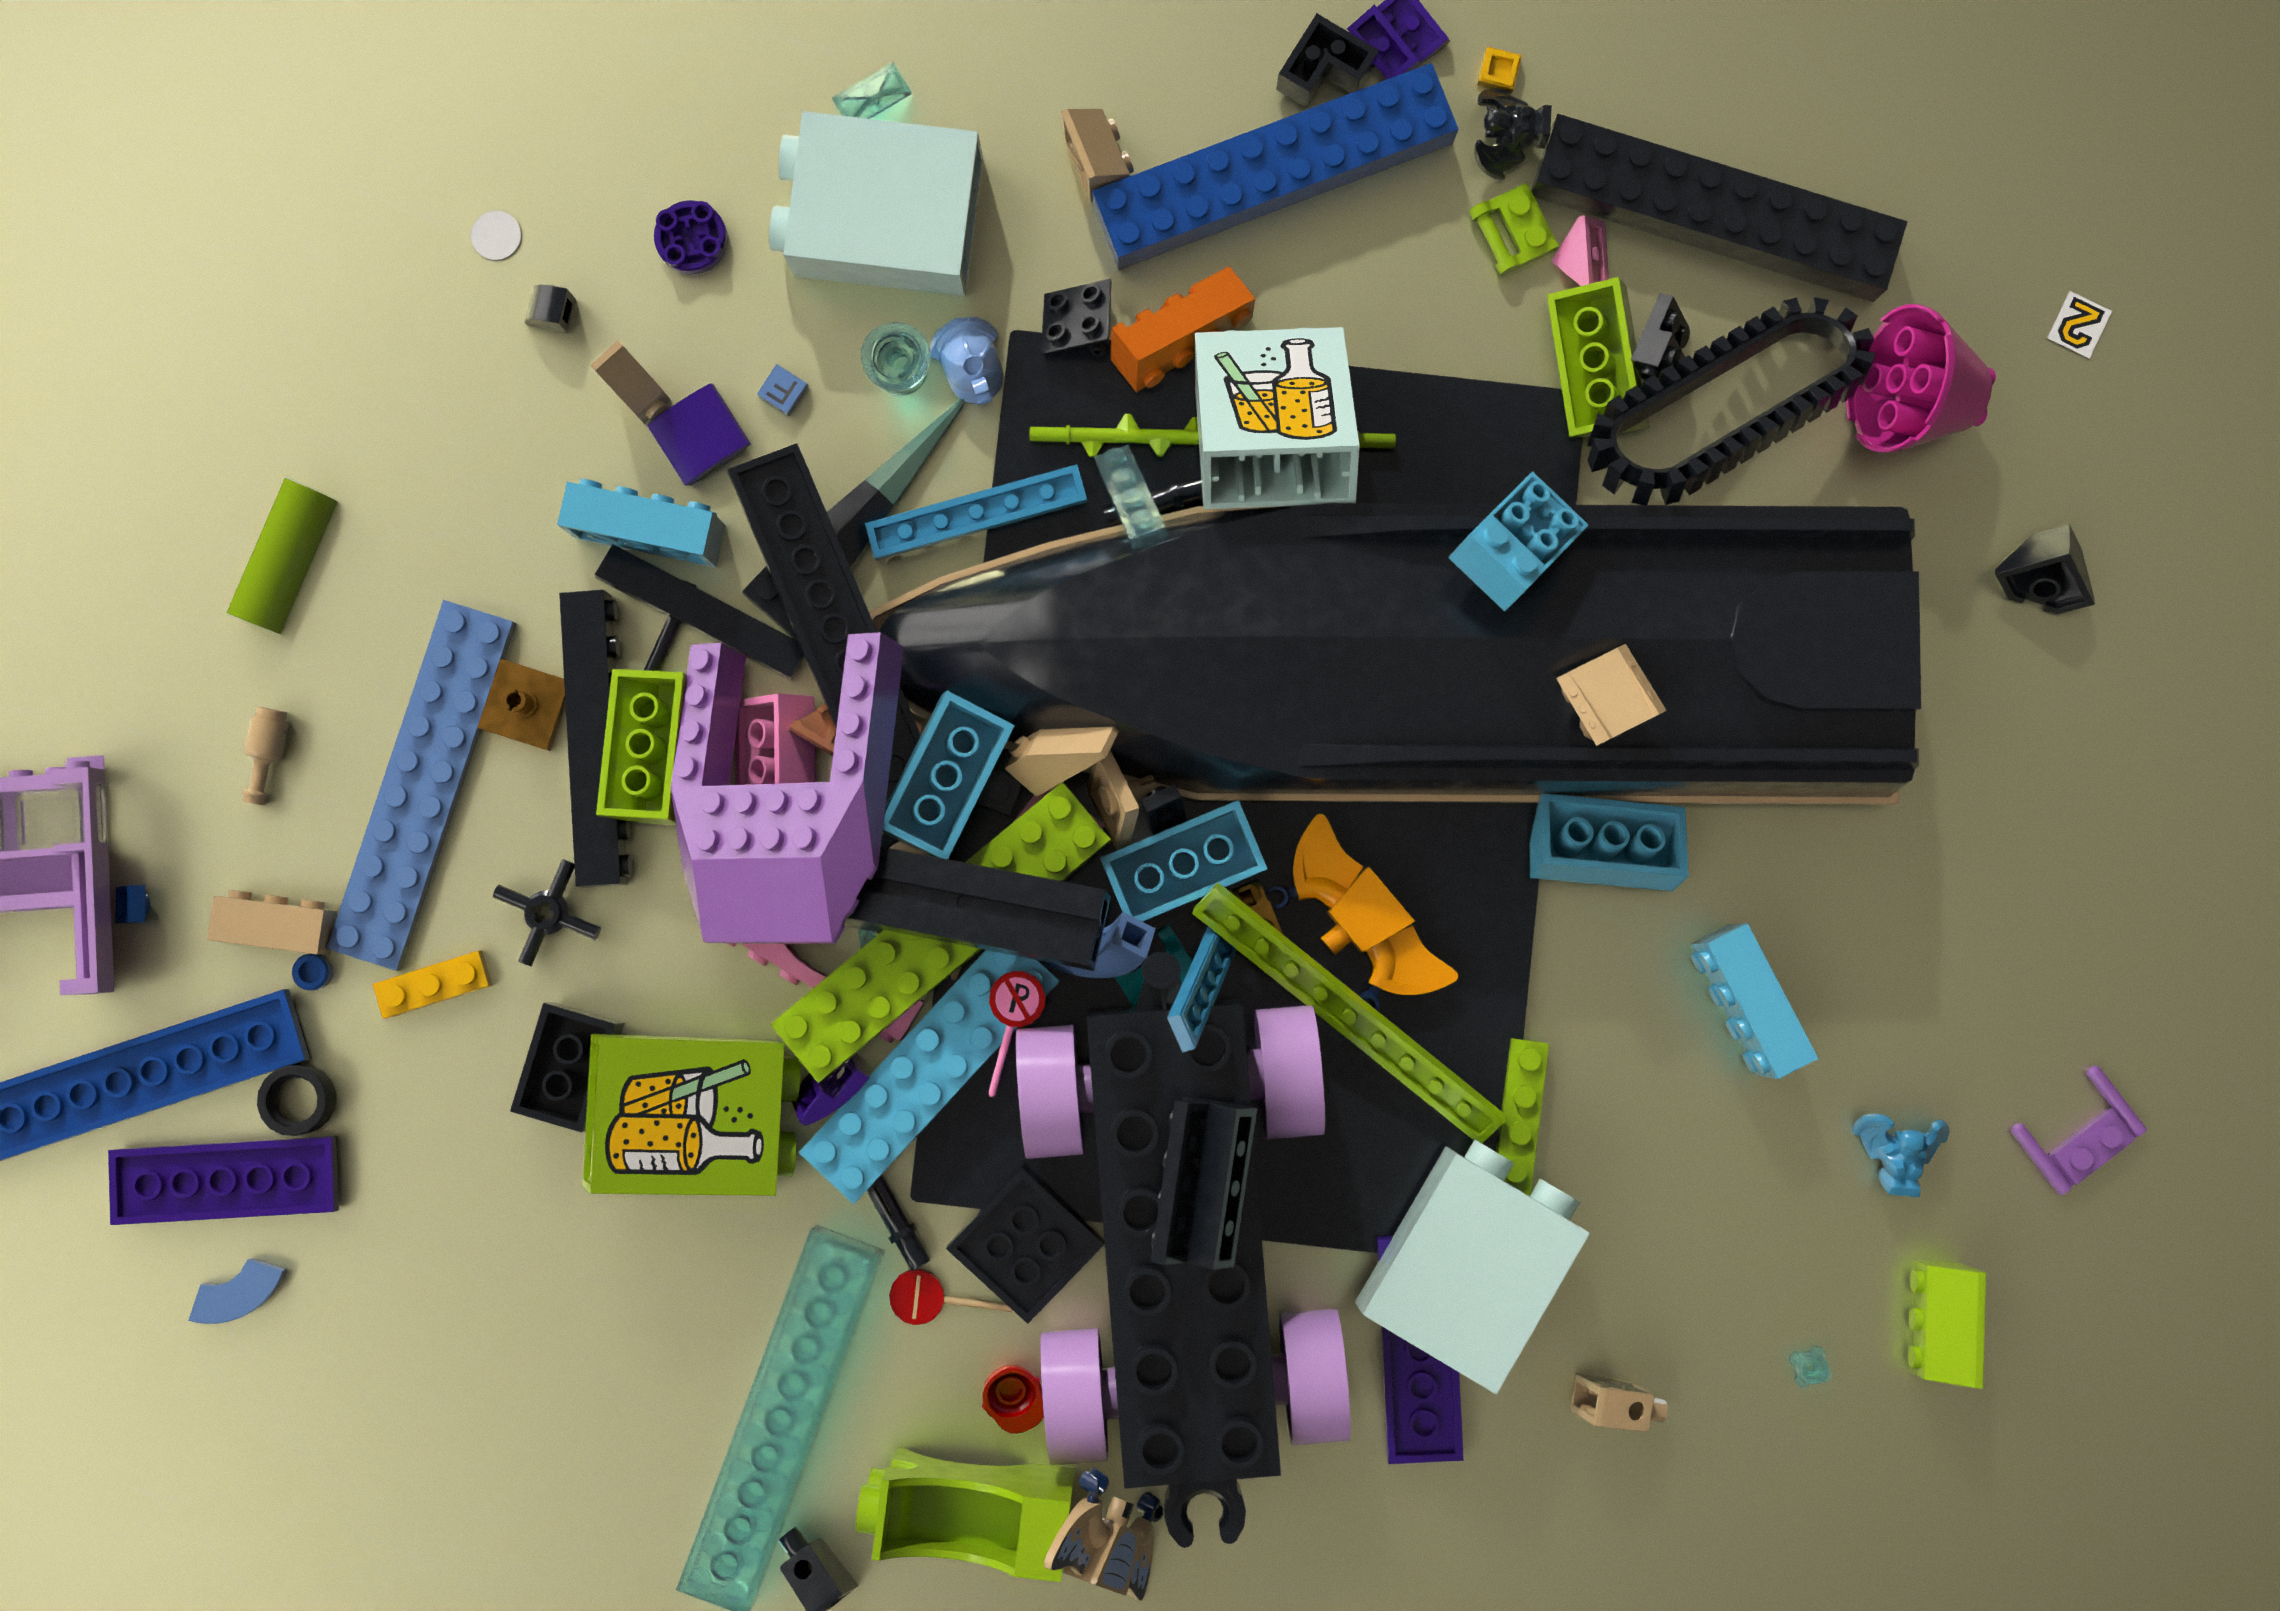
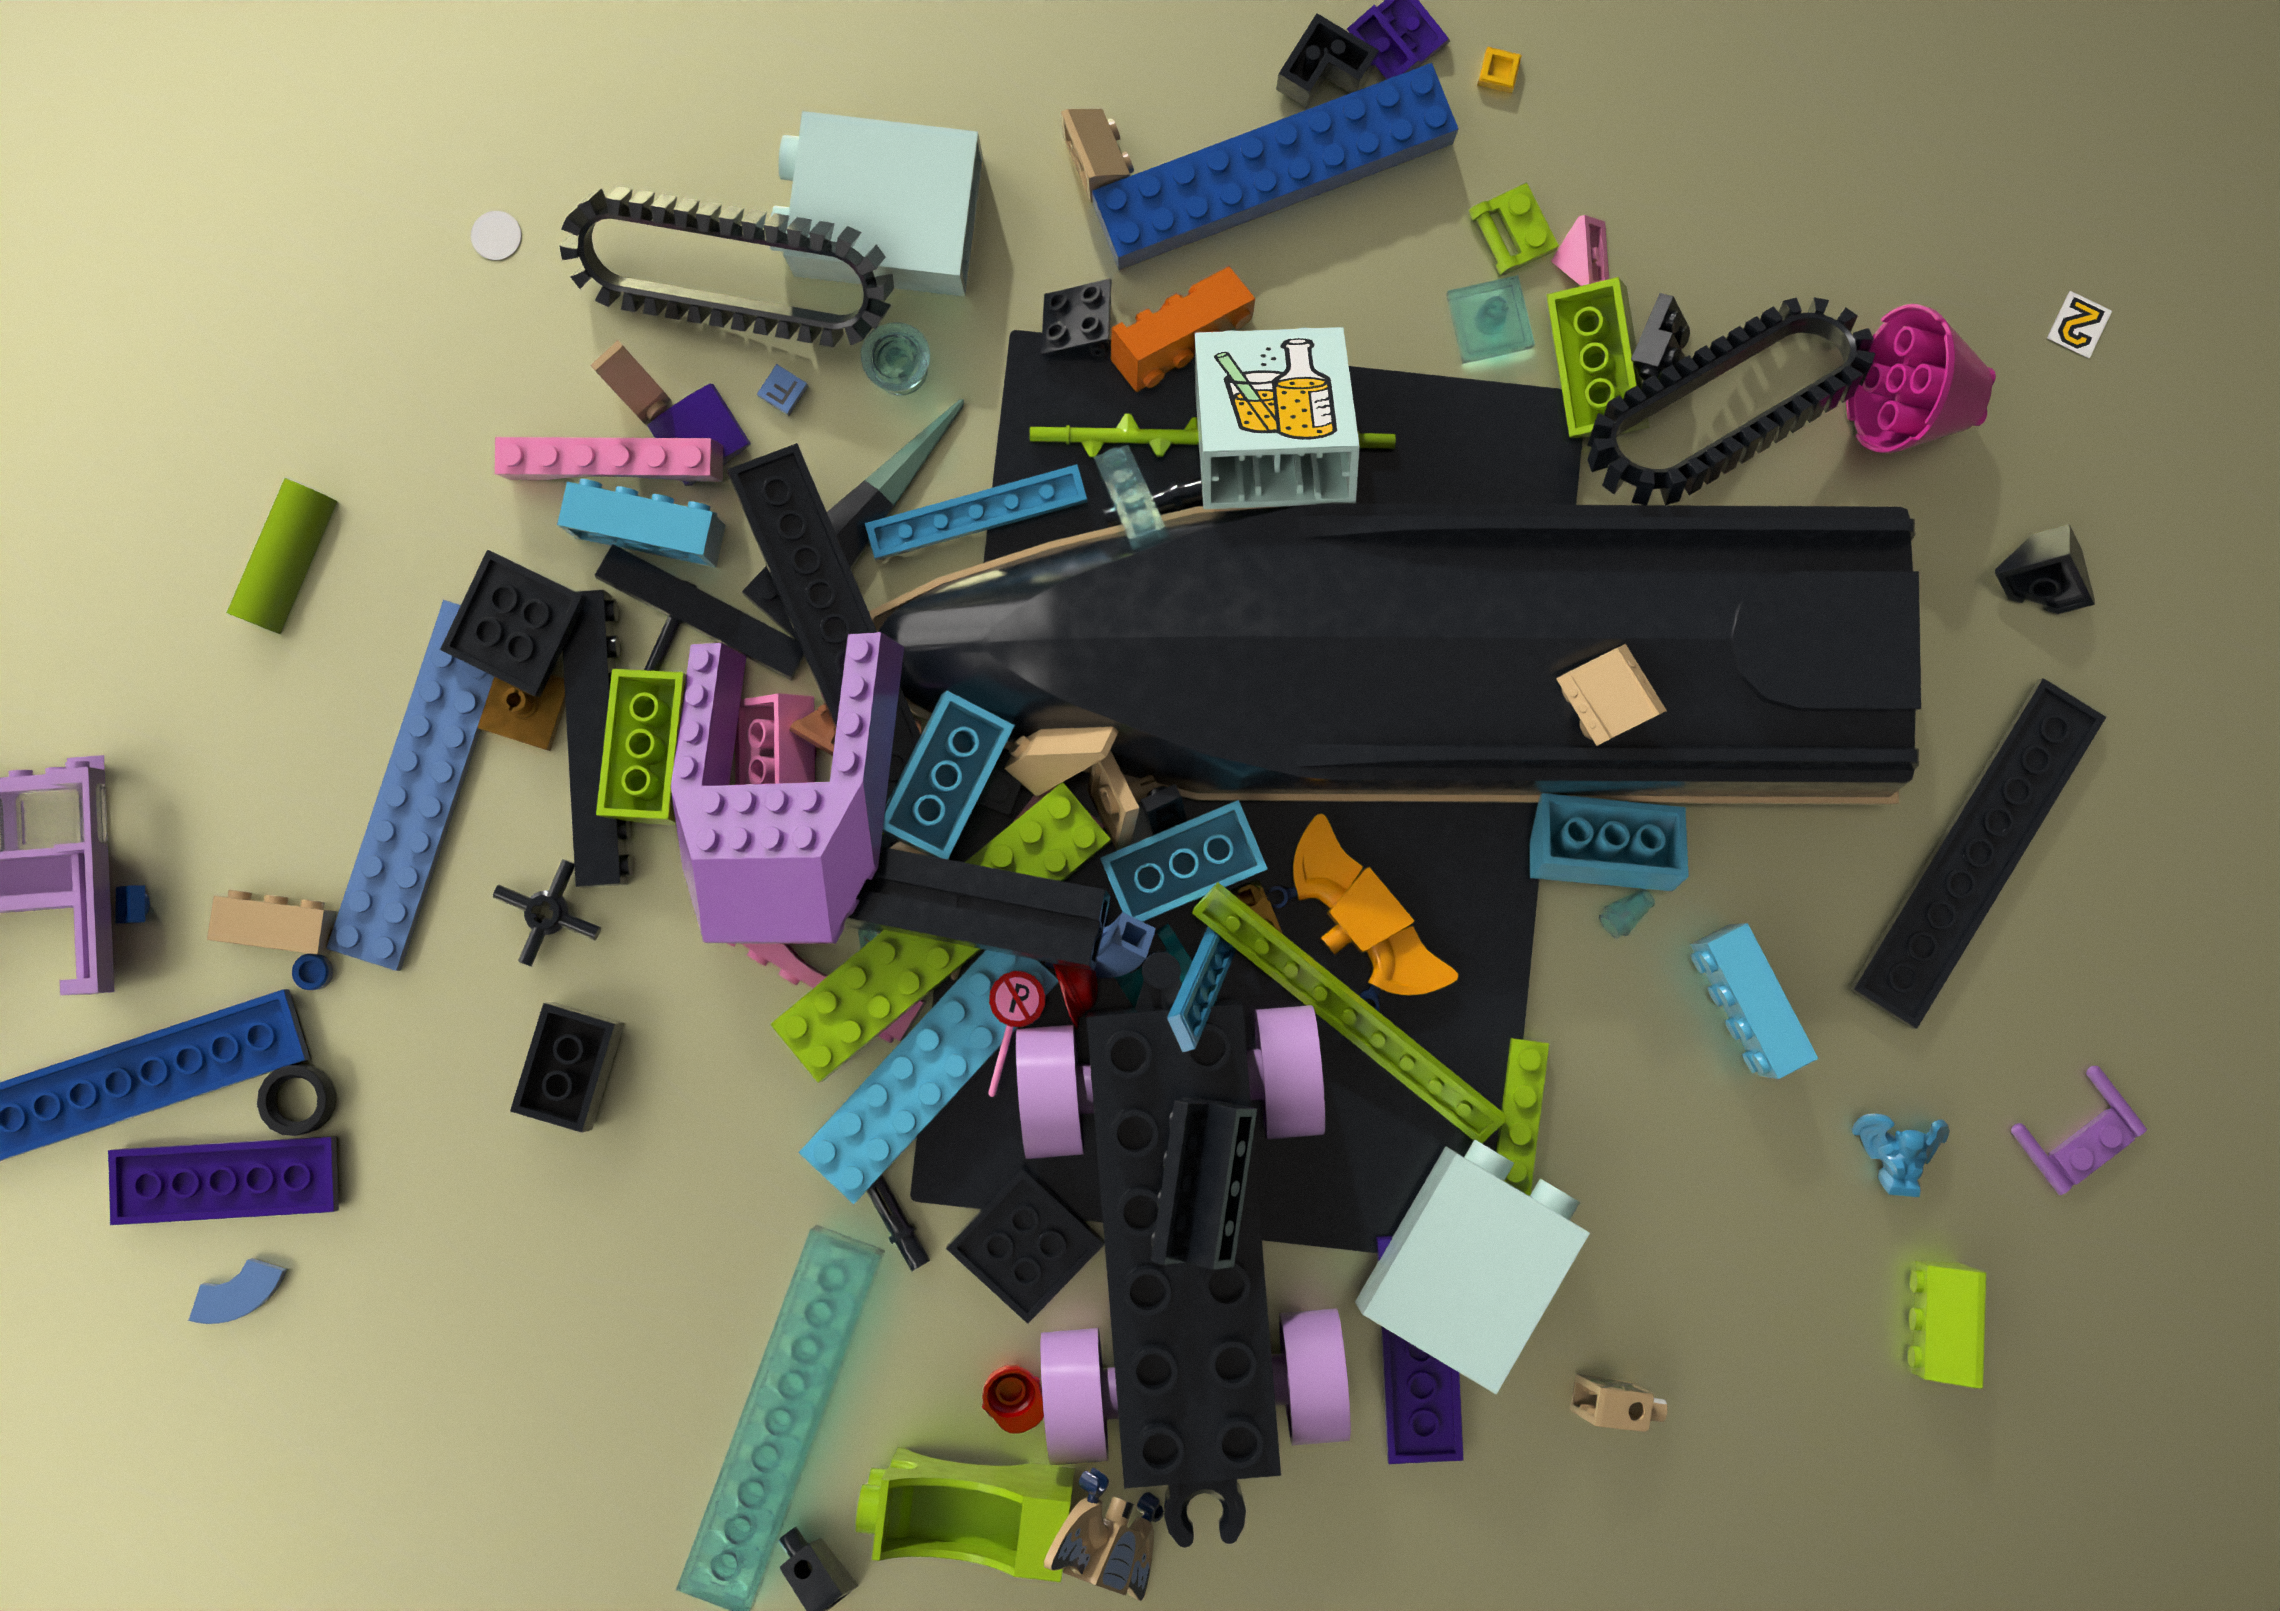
(264, 744): tan piece -> none
(432, 984): yellow plate -> none
(513, 623): none -> black plate
(550, 308): brick -> none
(609, 457): none -> bright pink arch
(687, 1116): lime brick -> none
(690, 237): dark purple tile -> none
(704, 221): none -> black piece
(823, 1098): dark purple slope -> none
(873, 93): clear light blue slope -> none
(919, 1298): red piece -> none
(969, 358): light blue helmet -> none
(1078, 990): none -> red hat
(1490, 319): none -> clear light blue tile
(1514, 127): black animal -> none
(1518, 541): medium azure slope -> none
(1624, 914): none -> clear light blue cone
(1718, 208): black brick -> none
(1820, 1370): clear light blue plate -> none
(1977, 853): none -> black plate

